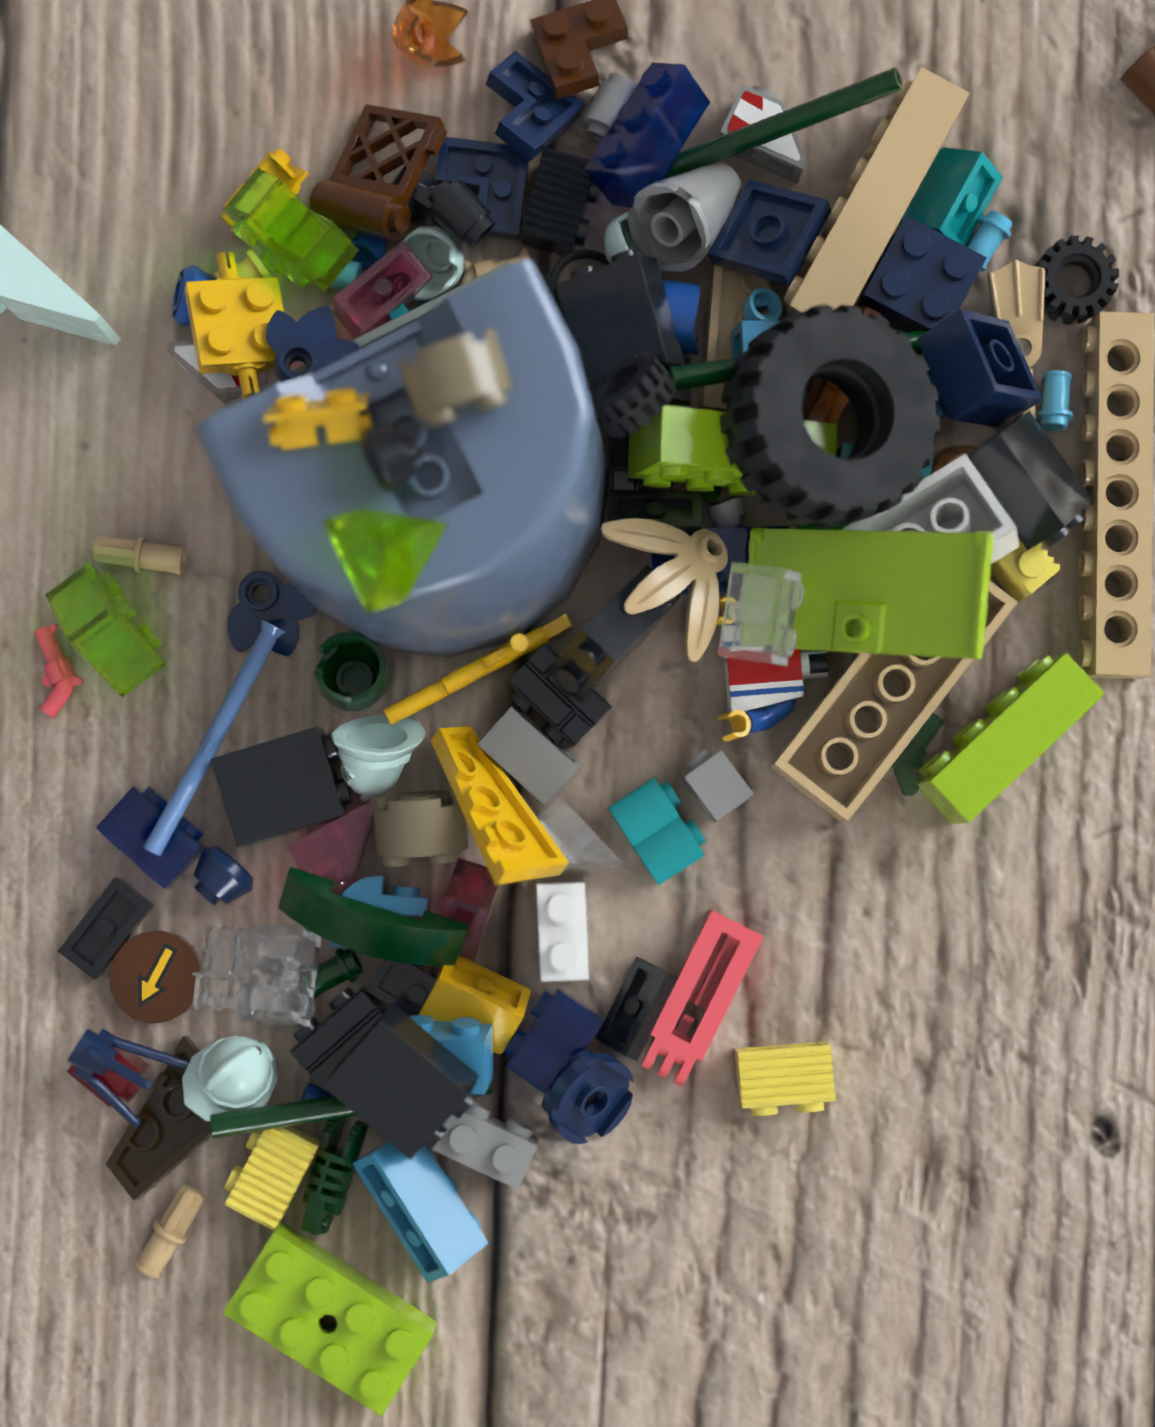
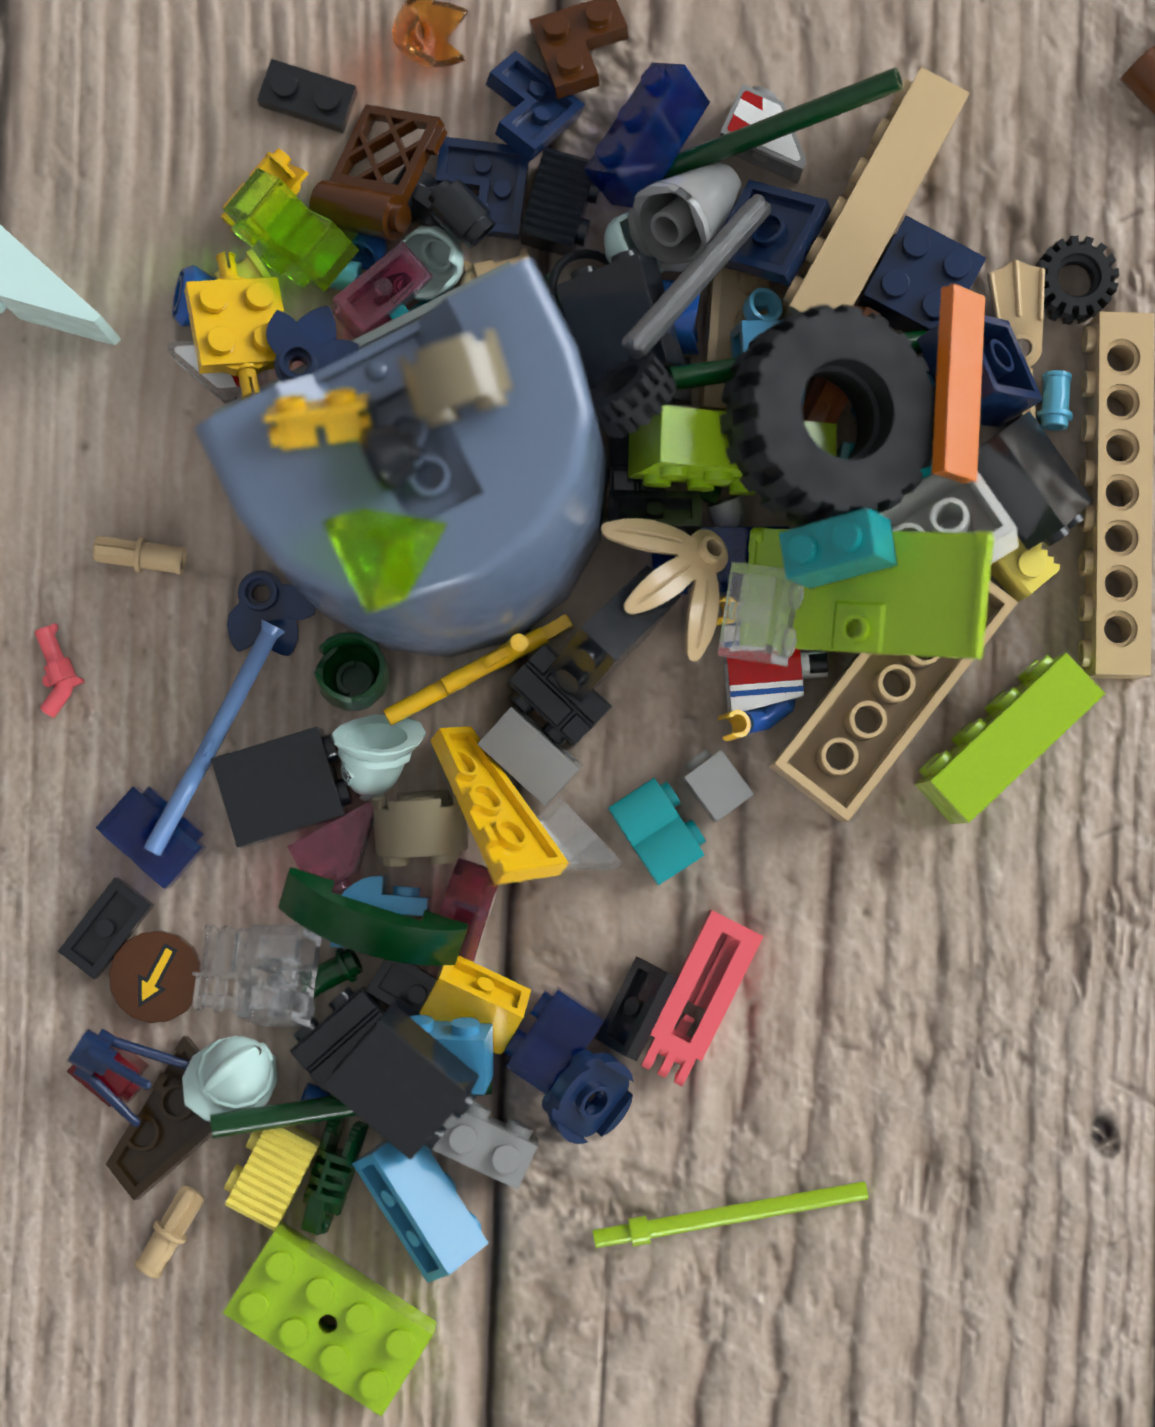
(103, 628): clear neon green brick -> none
(221, 876): dark blue cone -> none
(307, 96): none -> black plate
(562, 931): white brick -> none
(606, 104): light grey brick -> none
(641, 1230): none -> lime bar
(696, 277): none -> flat silver axle
(785, 1076): light yellow brick -> none
(838, 548): none -> teal brick
(914, 755): clear green piece -> none
(955, 193): teal panel -> none
(958, 384): none -> orange tile
(990, 234): medium azure pin -> none

